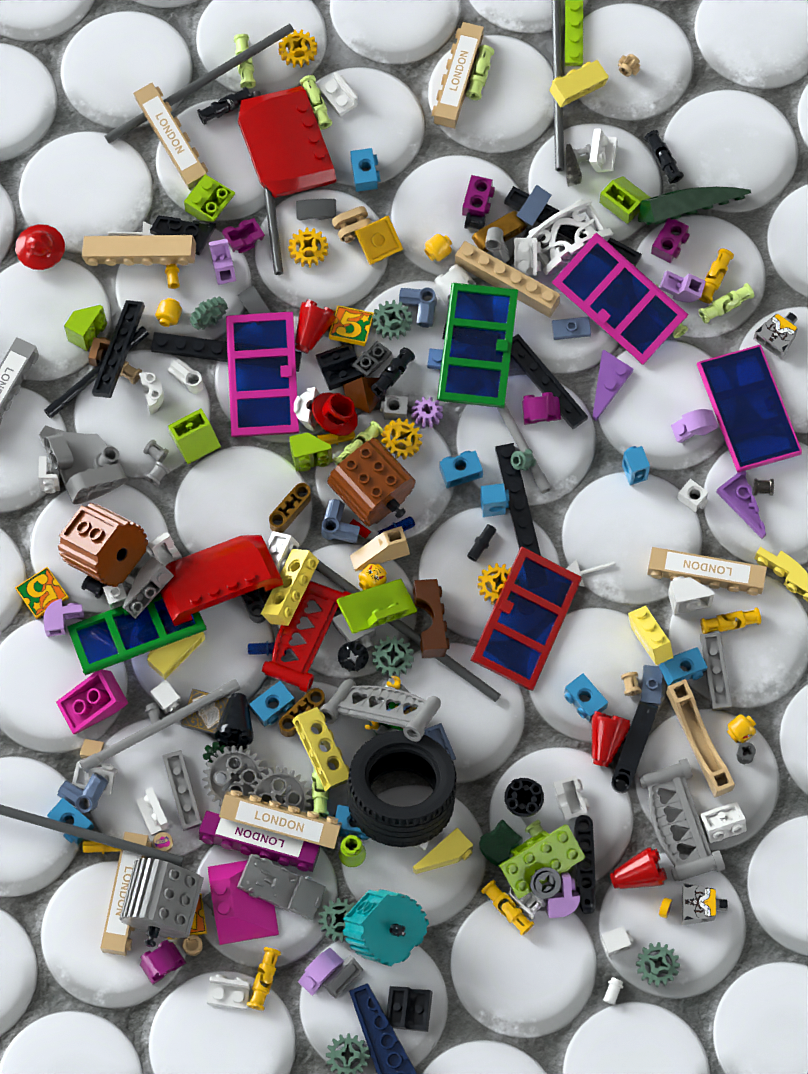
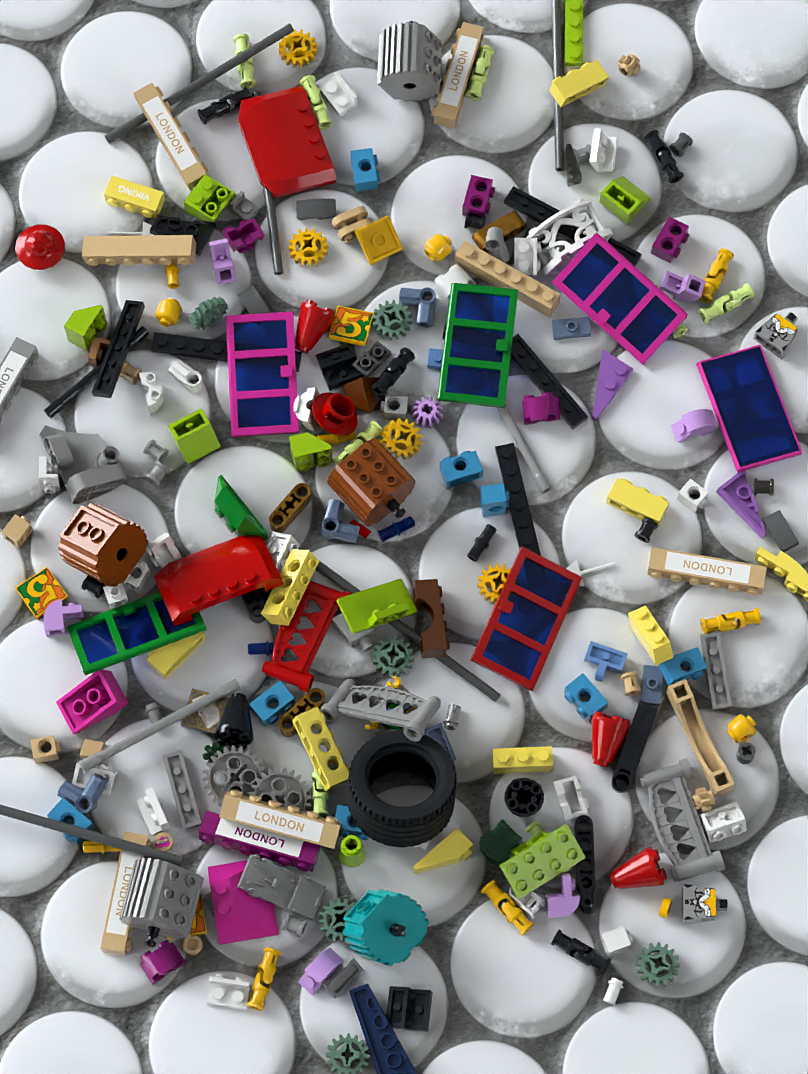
(17, 530): none -> tan brick
(37, 746): none -> tan brick
(134, 197): none -> light yellow brick
(147, 585): light grey slope -> none
(166, 697): white brick -> none
(235, 512): none -> green wedge
(243, 207): none -> light grey bracket
(294, 925): none -> light grey bush
(357, 649): black gear -> none
(372, 576): yellow head -> none
(383, 548): tan slope -> none
(409, 62): none -> light grey piece
(452, 716): none -> light grey pin
(522, 760): none -> light yellow brick
(523, 460): sand green brick -> none
(534, 205): sand blue slope -> none
(546, 891): gear -> none
(570, 945): none -> black piece
(605, 658): none -> medium blue plate
(635, 465): dark azure brick -> none
(637, 501): none -> light yellow brick
(646, 530): none -> black bush
(681, 144): none -> dark grey bush
(686, 201): dark green wedge -> none
(689, 595): white slope -> none
(703, 799): none -> tan gear
(780, 531): none -> dark grey slope

